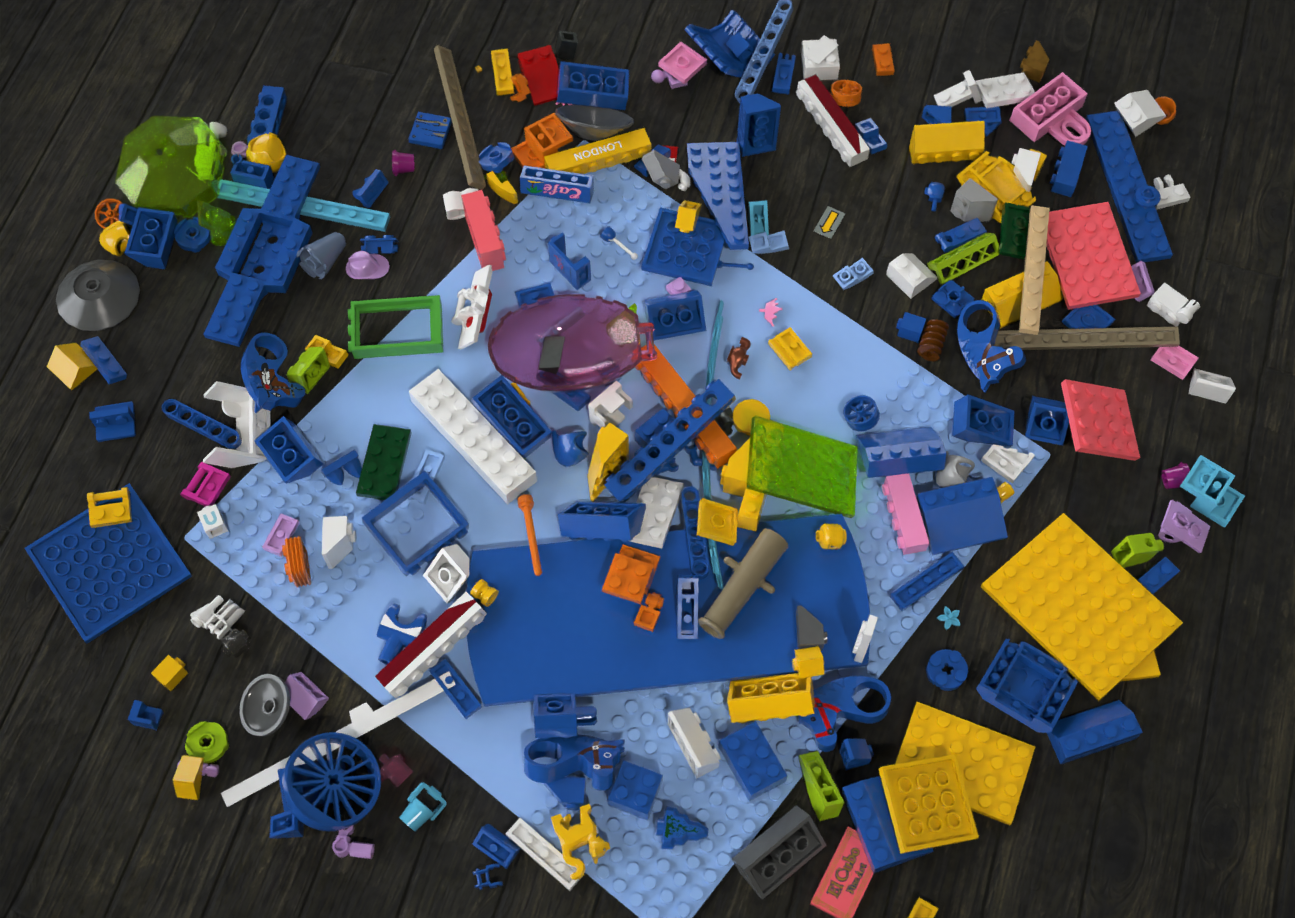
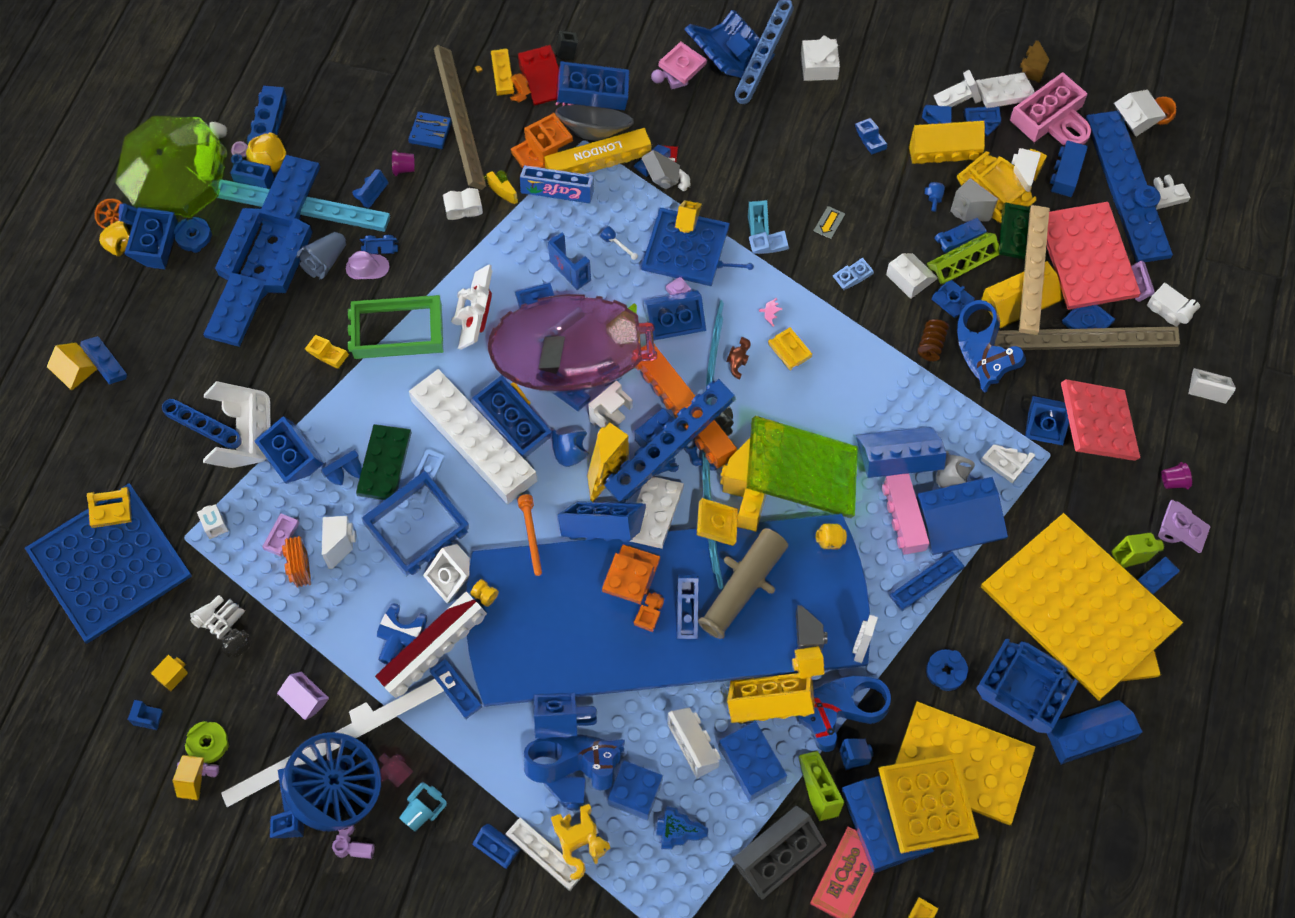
(100, 307): dark grey dish -> none
(114, 421): blue bracket -> none
(210, 487): dark pink plate -> none
(217, 221): clear neon green piece -> none
(261, 375): blue animal -> none
(264, 705): dark grey dish -> none
(309, 368): lime slope -> none
(478, 874): blue piece -> none
(483, 230): coral brick -> none
(496, 157): blue plate -> none
(692, 541): blue beam -> none
(719, 179): wing -> none
(746, 411): yellow tile -> none
(757, 124): blue slope -> none
(783, 74): blue hinge -> none
(832, 120): brick -> none
(846, 92): orange wheel -> none
(857, 405): blue wheel -> none
(883, 59): orange plate -> none
(910, 327): blue brick -> none
(949, 618): medium azure plant -> none
(982, 422): blue slope -> none
(1005, 491): yellow hose -> none
(1175, 360): bright pink plate -> none
(1212, 491): medium azure bracket -> none

